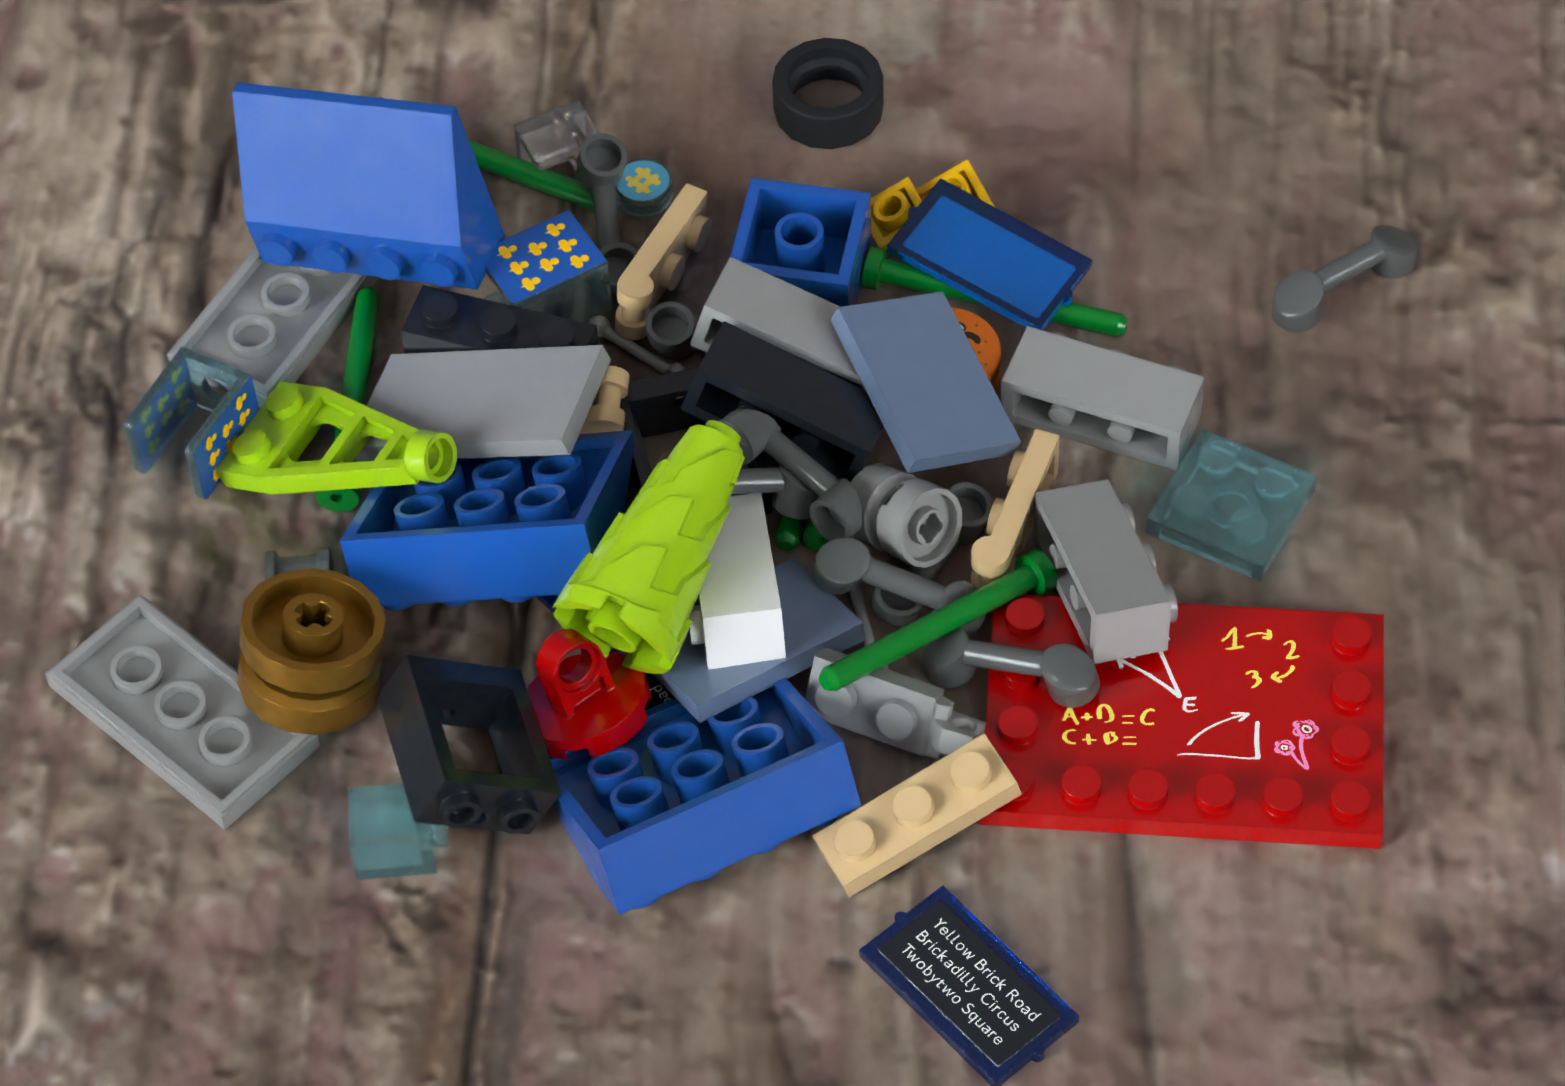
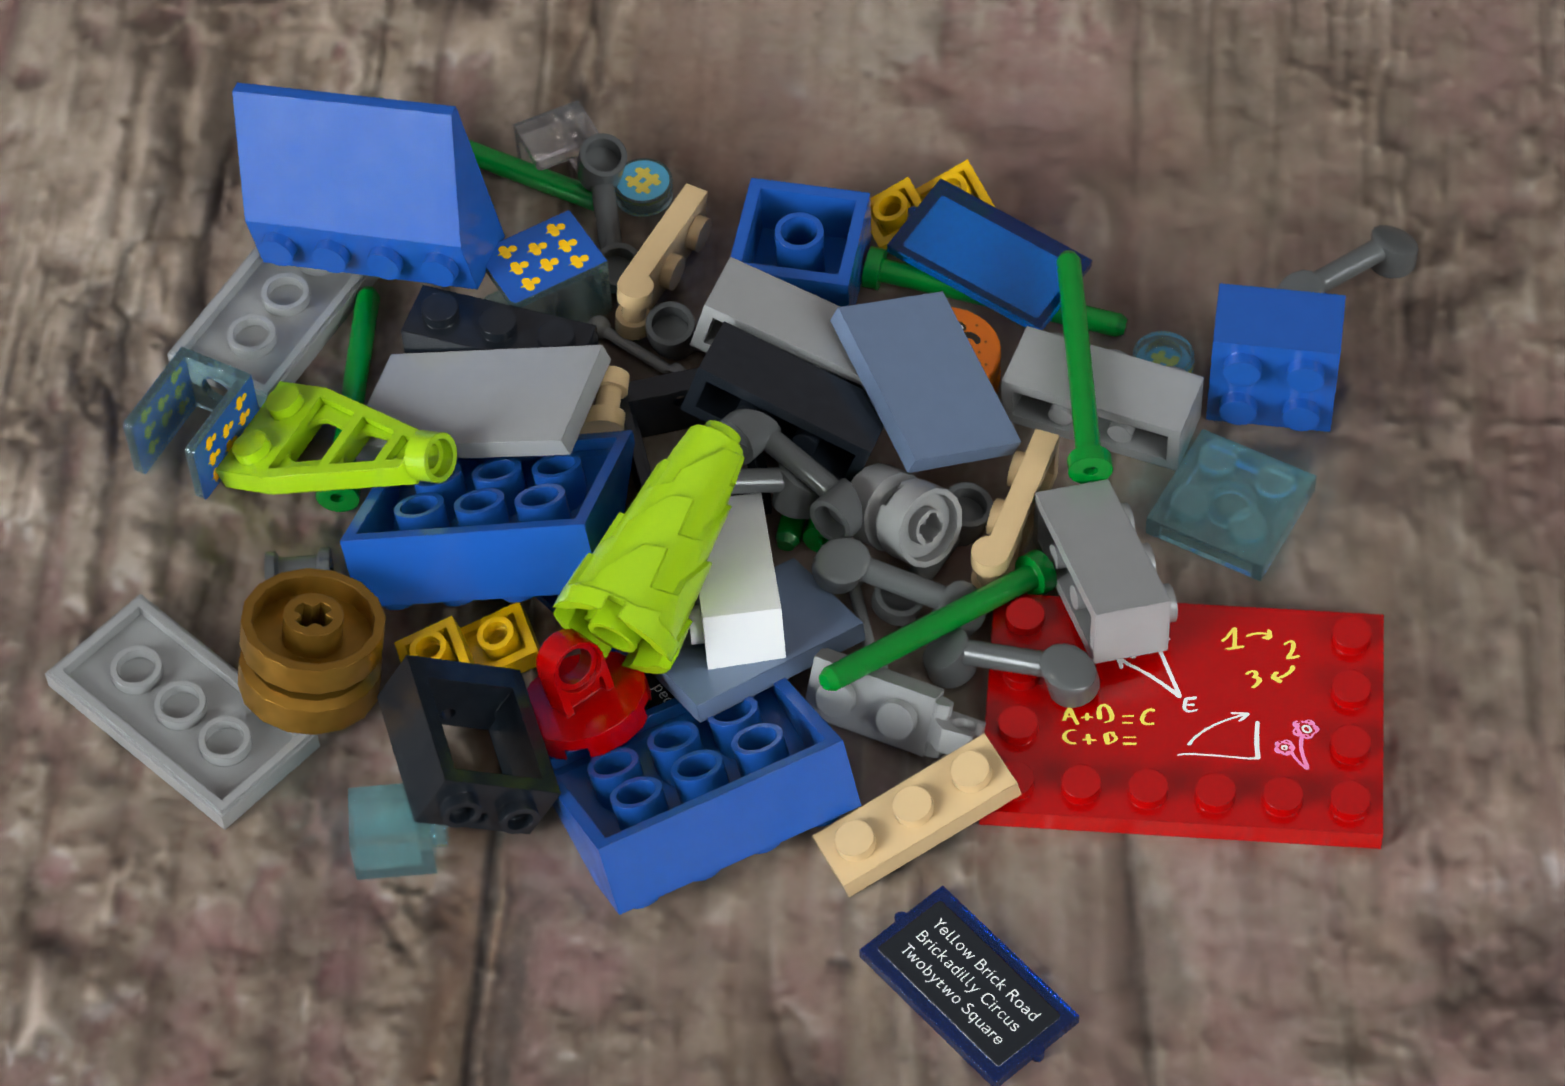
(495, 640): none -> yellow slope
(821, 125): black tyre -> none
(1089, 459): none -> green bar
(1165, 349): none -> clear light blue tile
(1275, 357): none -> blue brick

